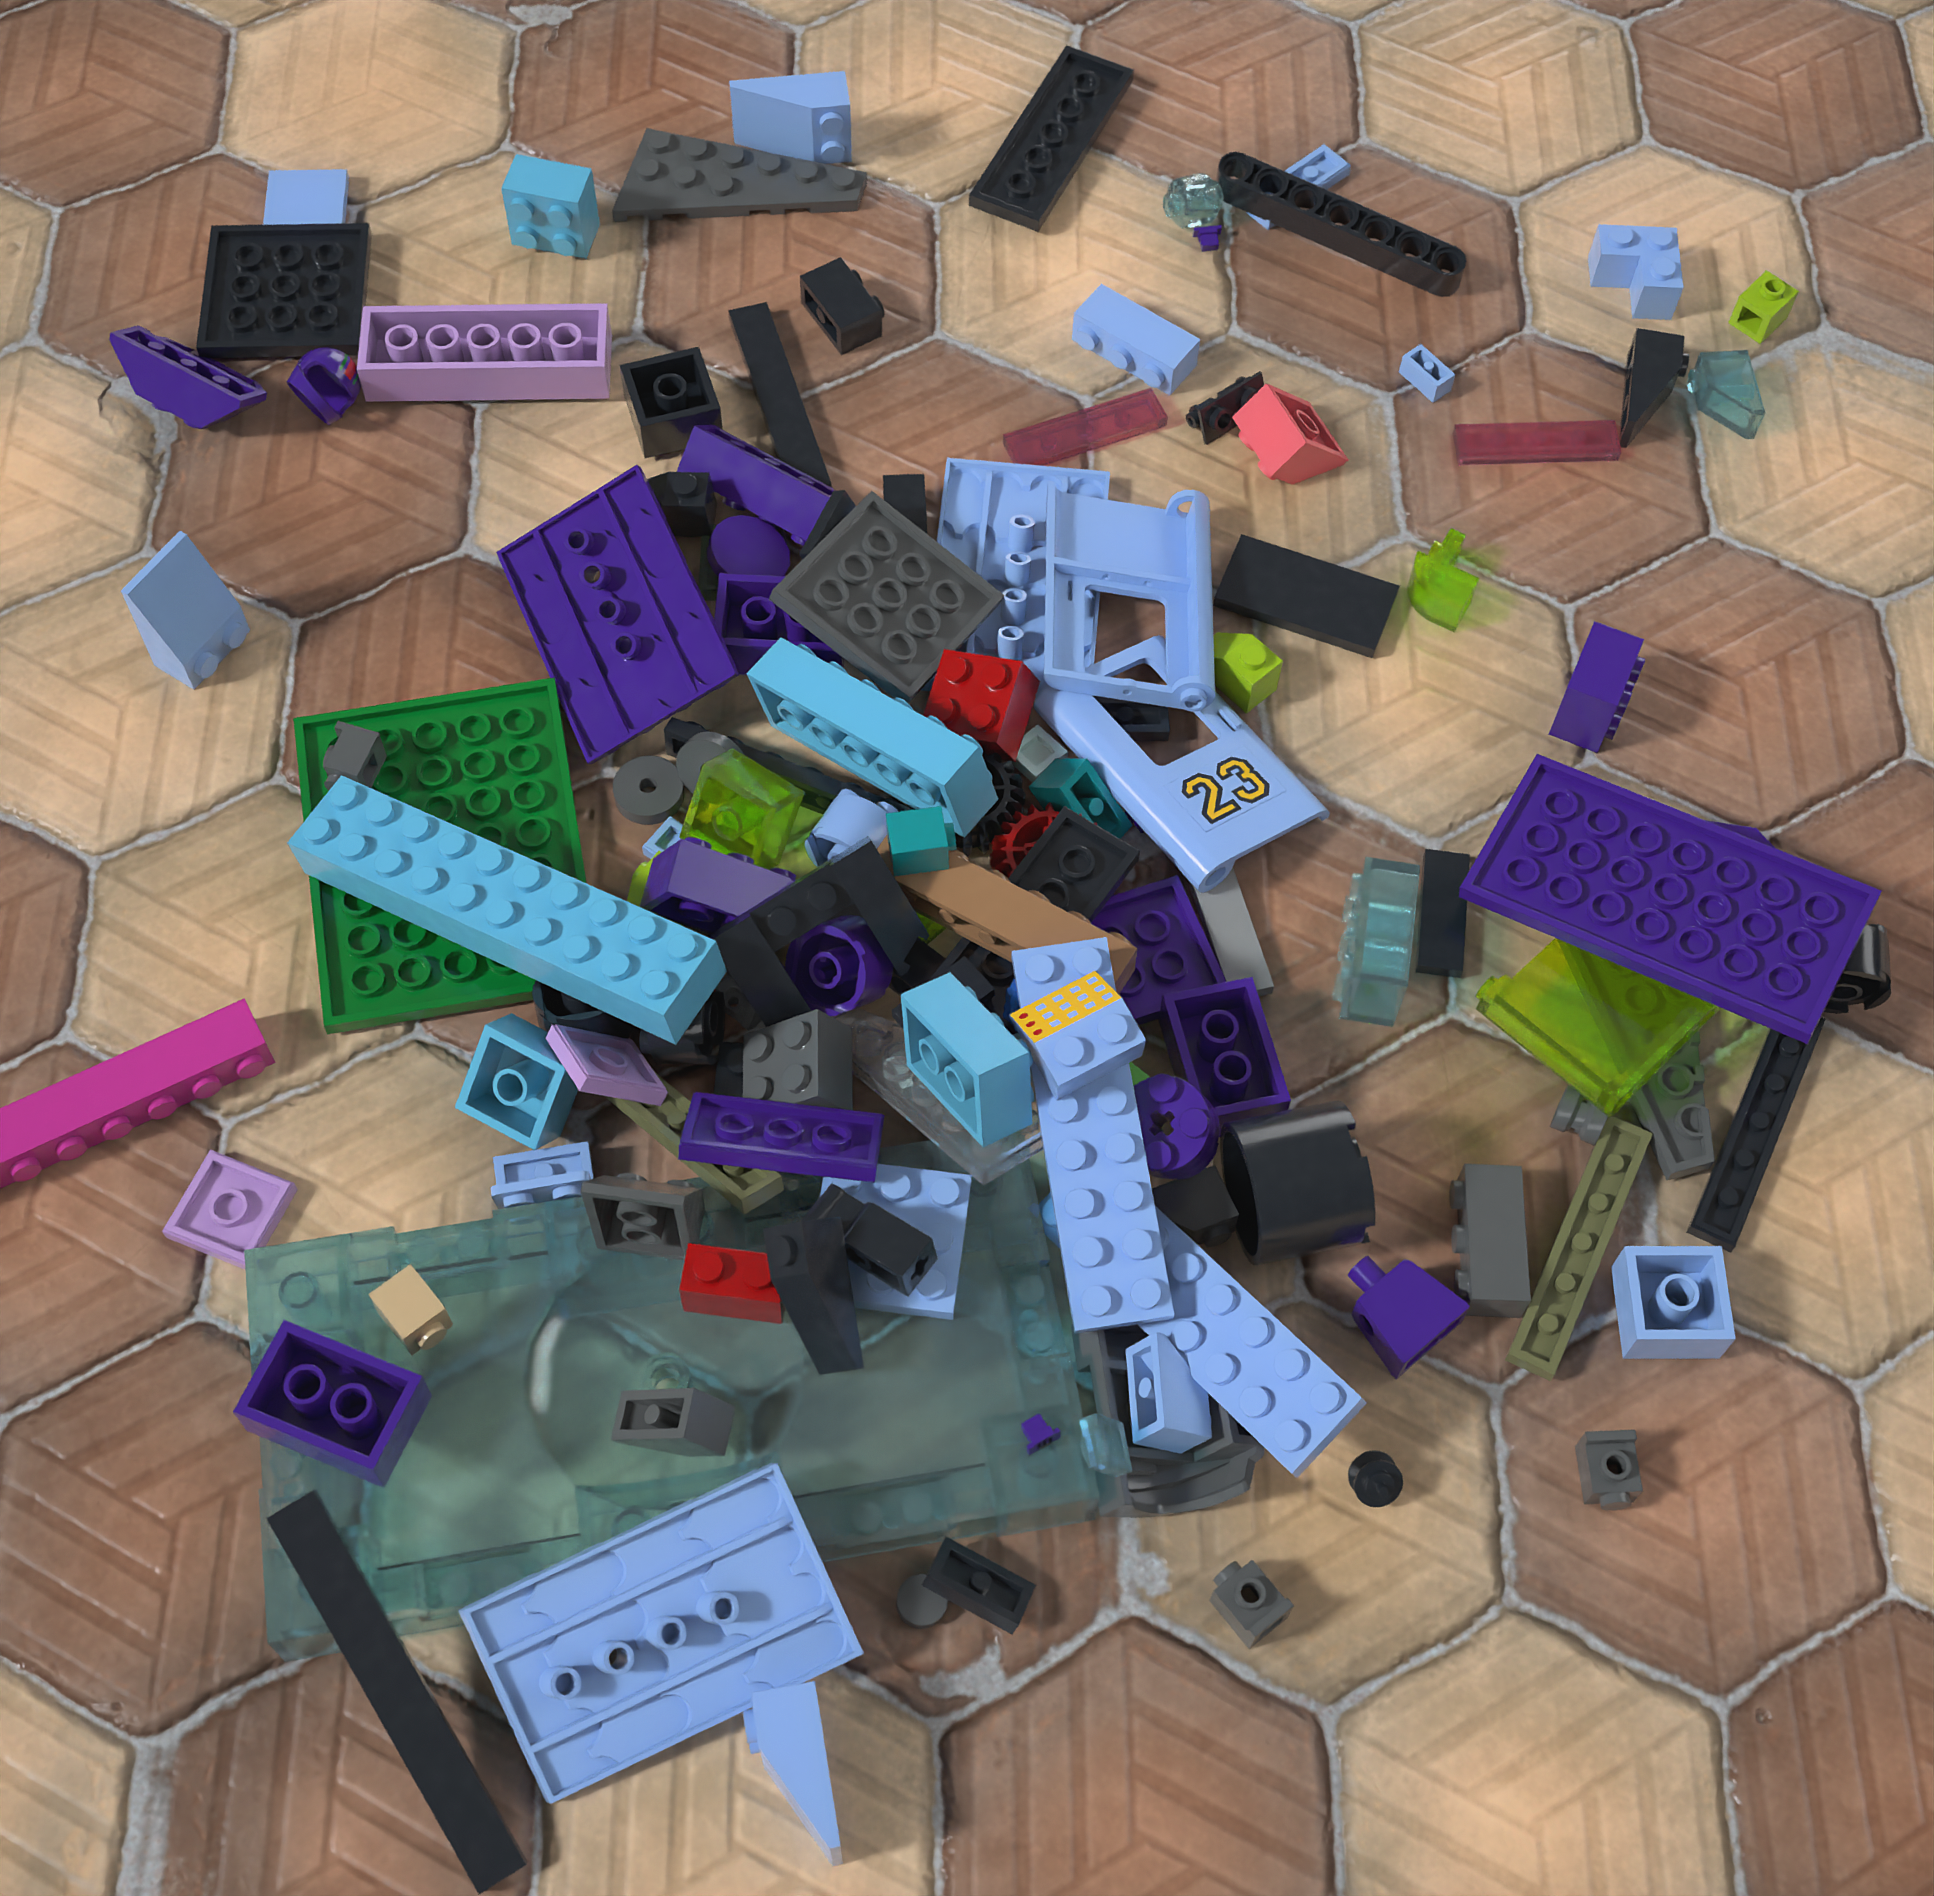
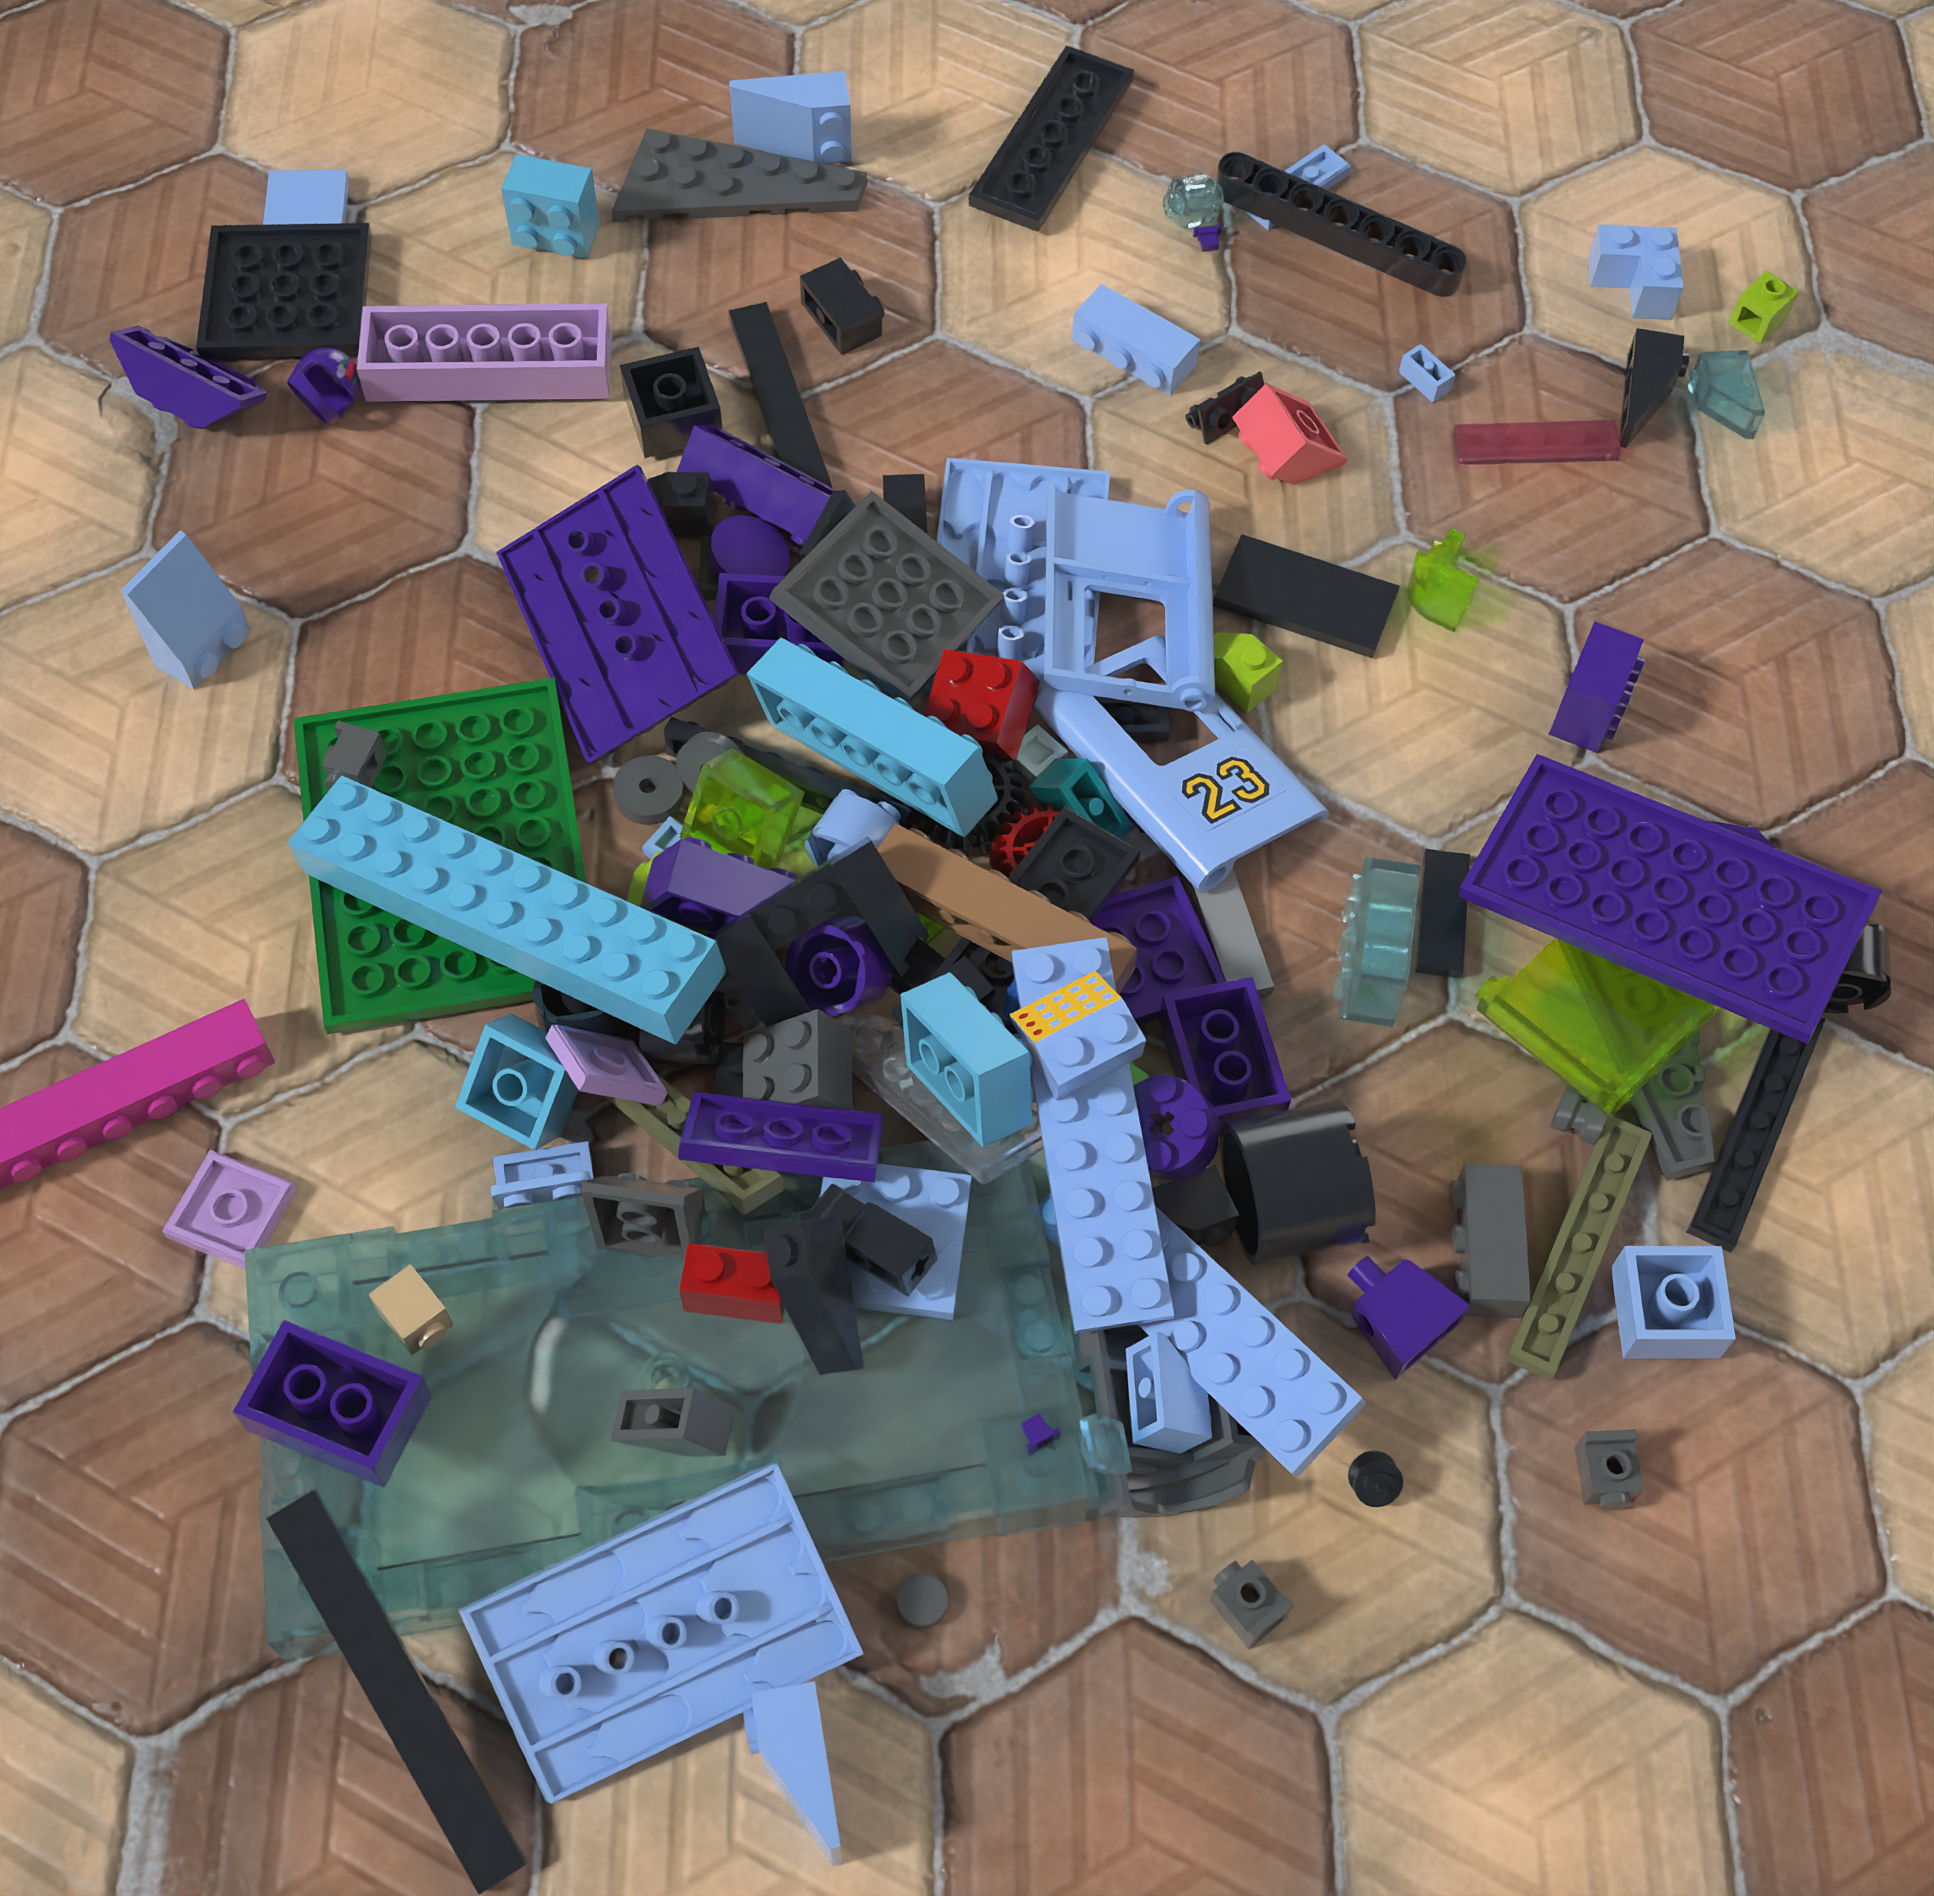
(919, 841): teal brick -> none
(979, 1585): black plate -> none
(1086, 429): clear pink tile -> none

